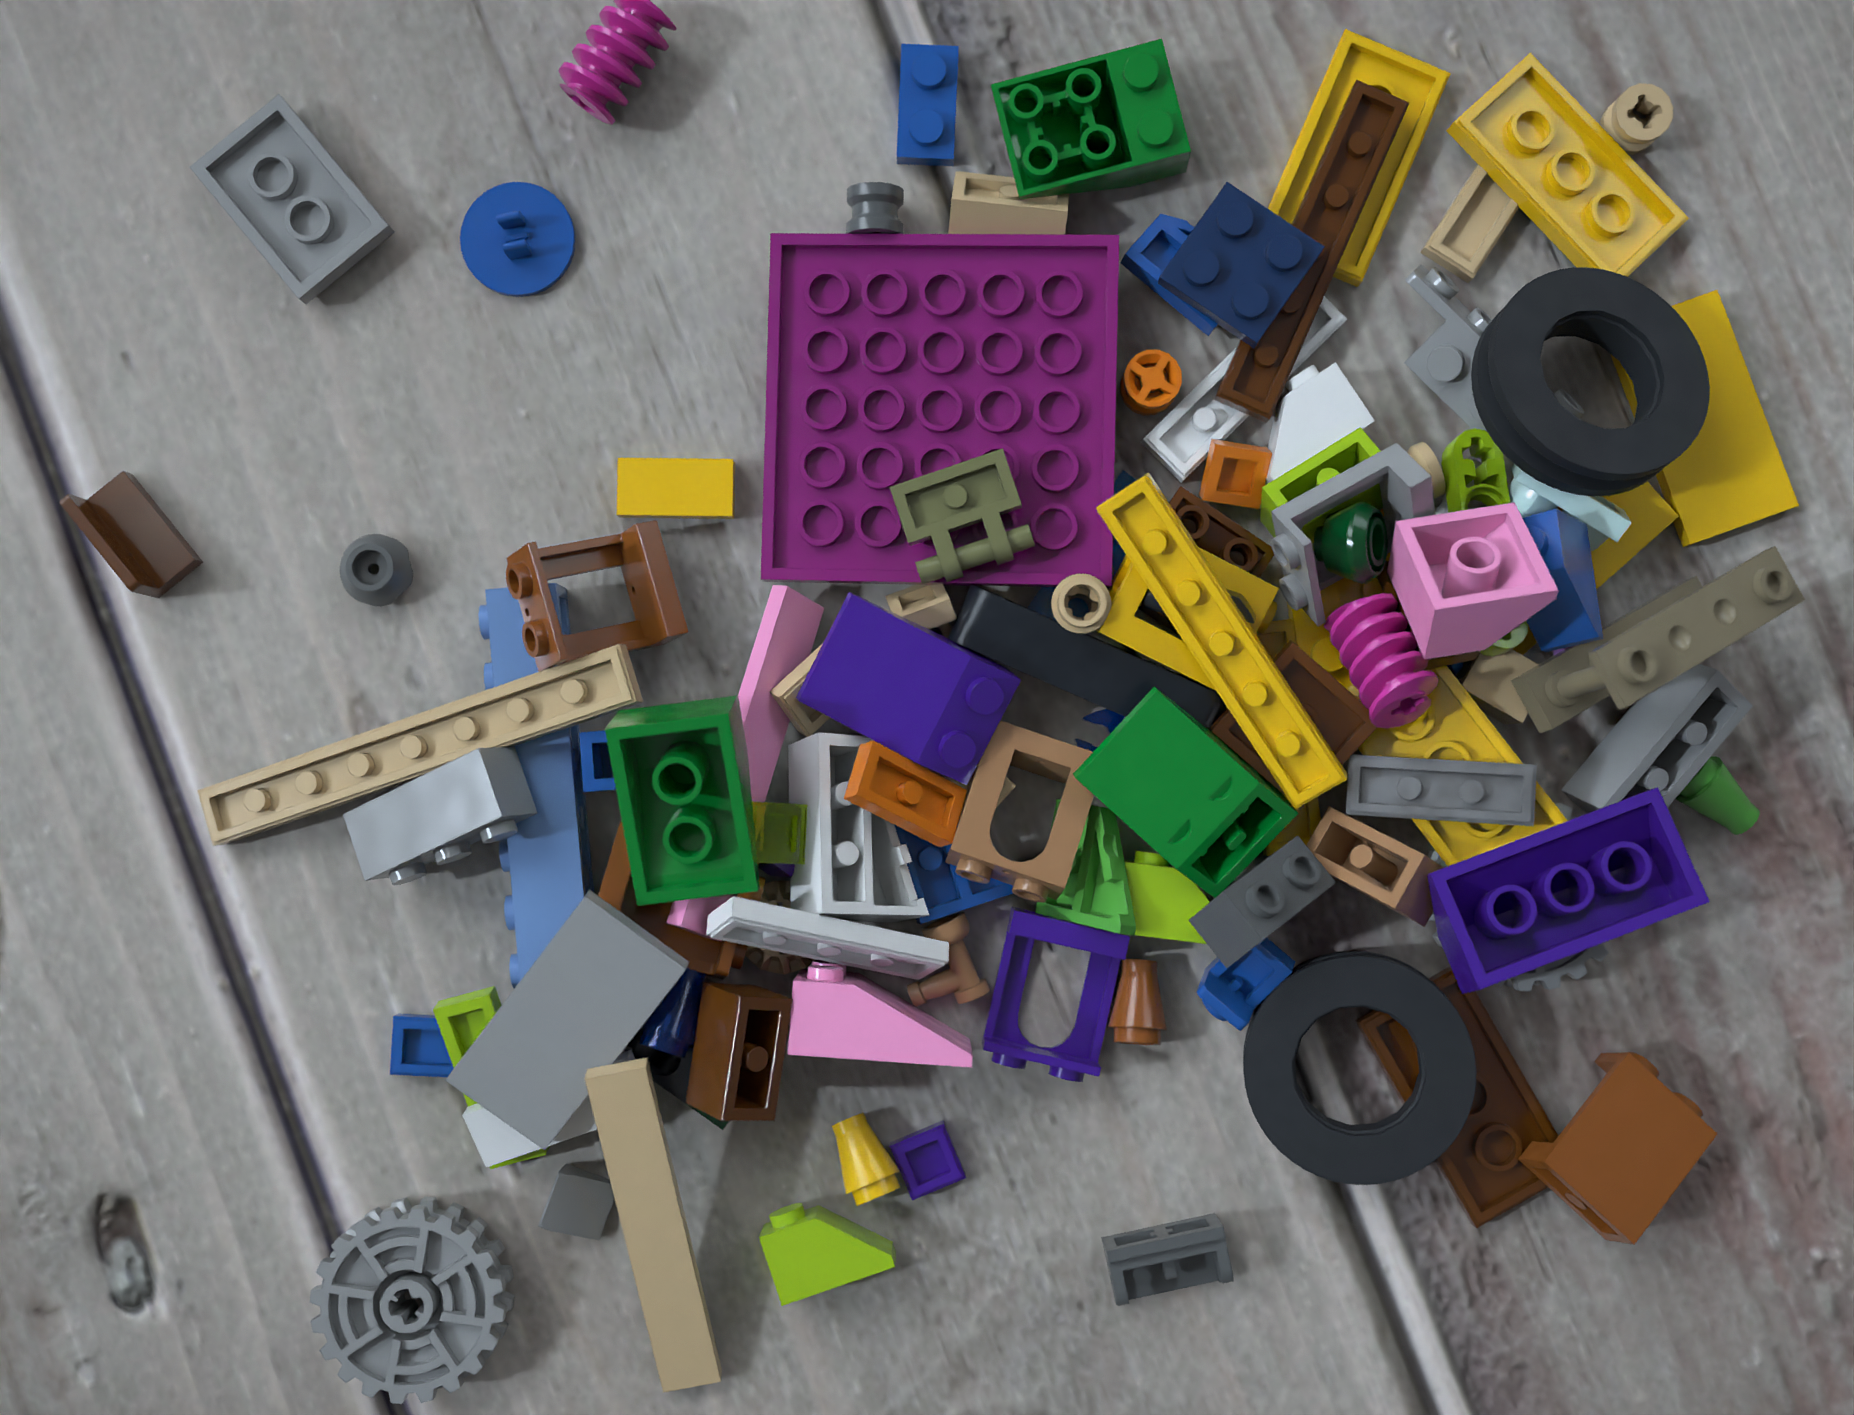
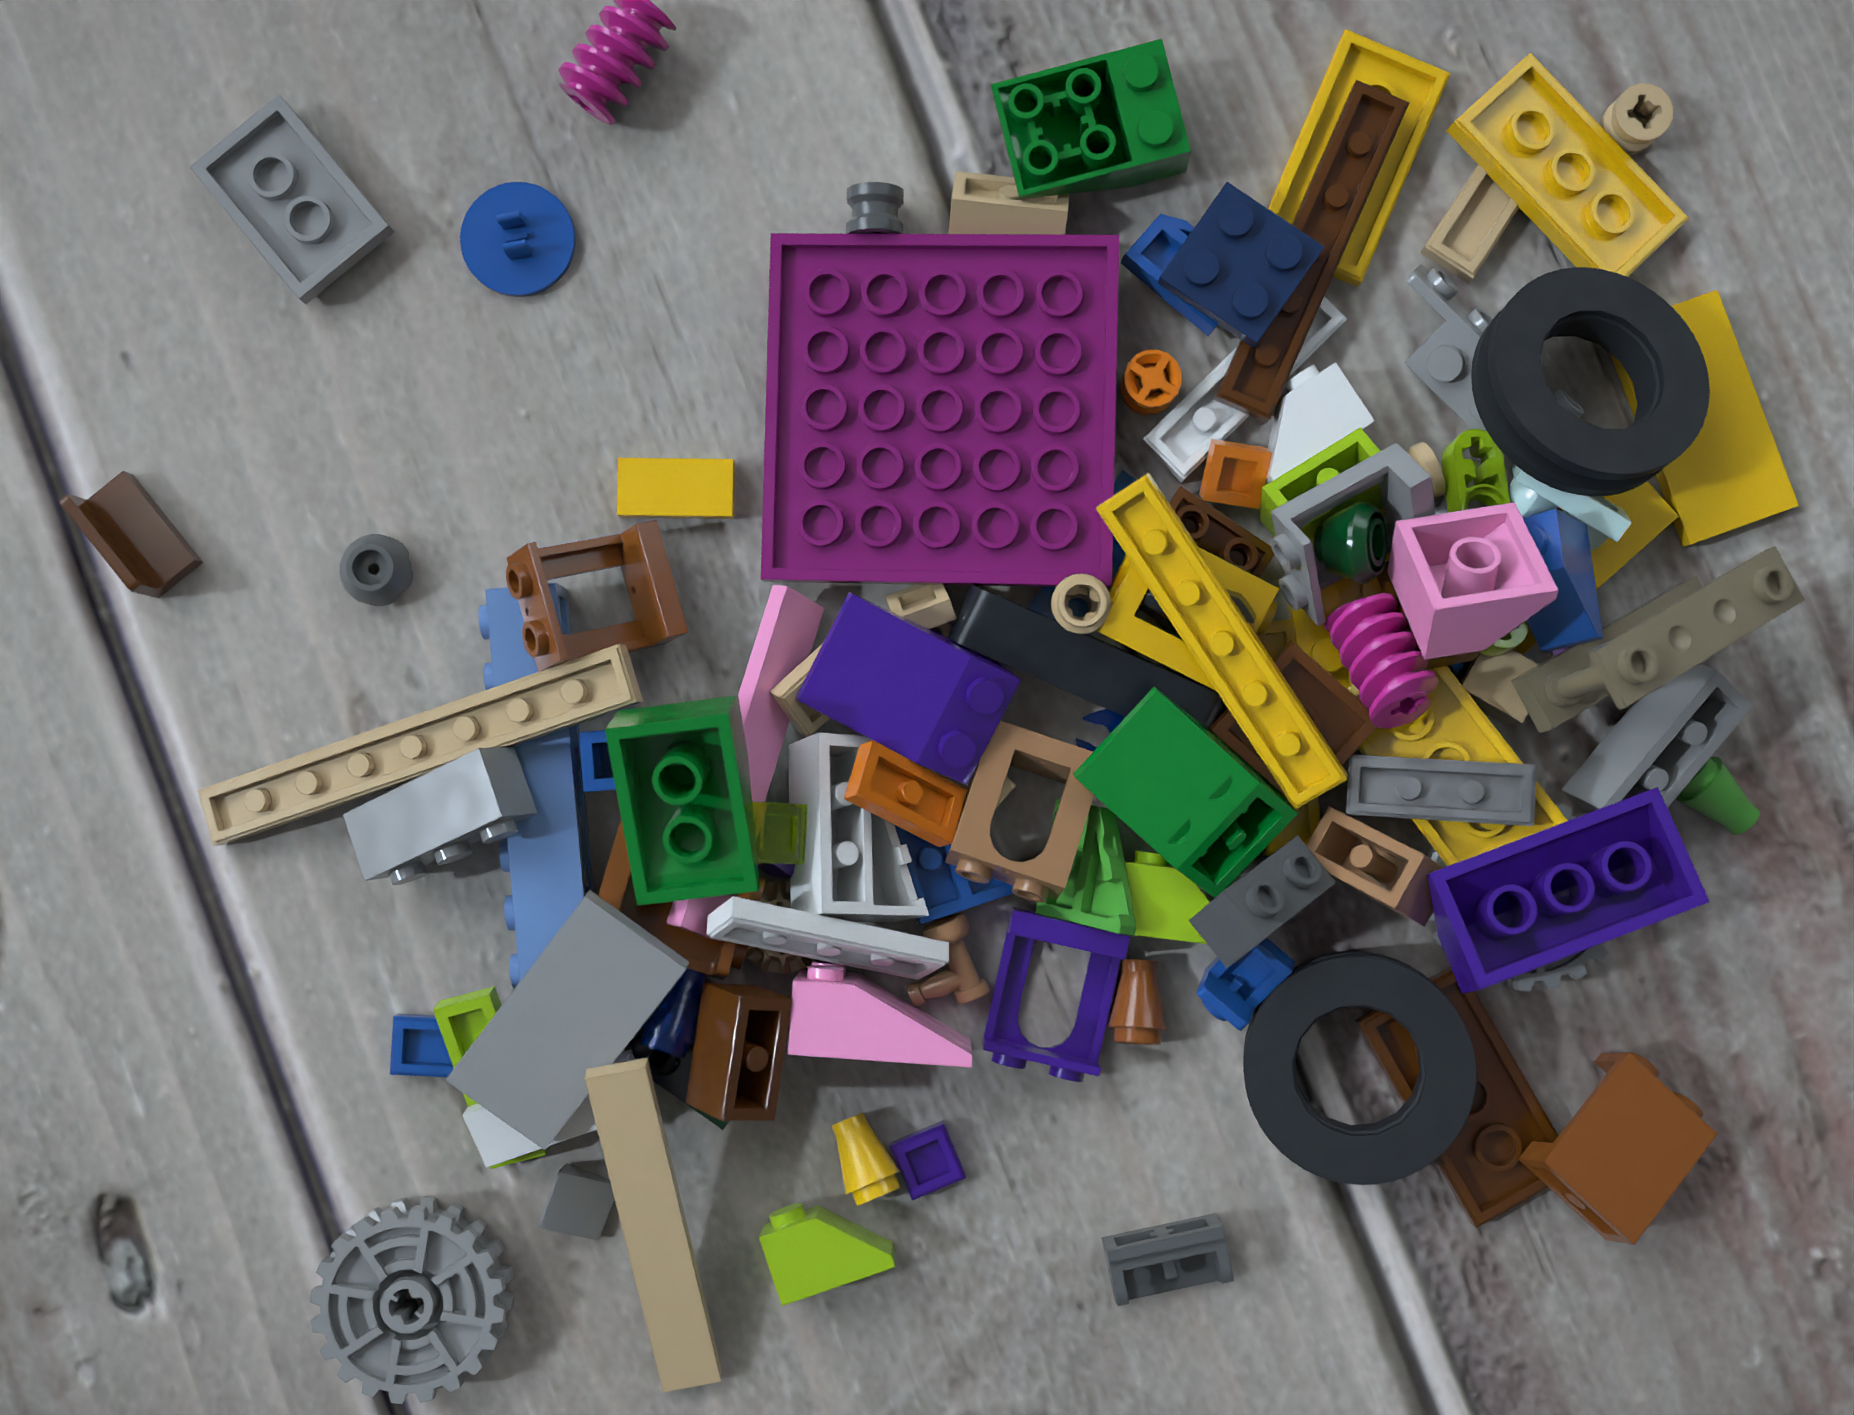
(927, 104): blue plate -> none
(957, 499): olive plate -> none

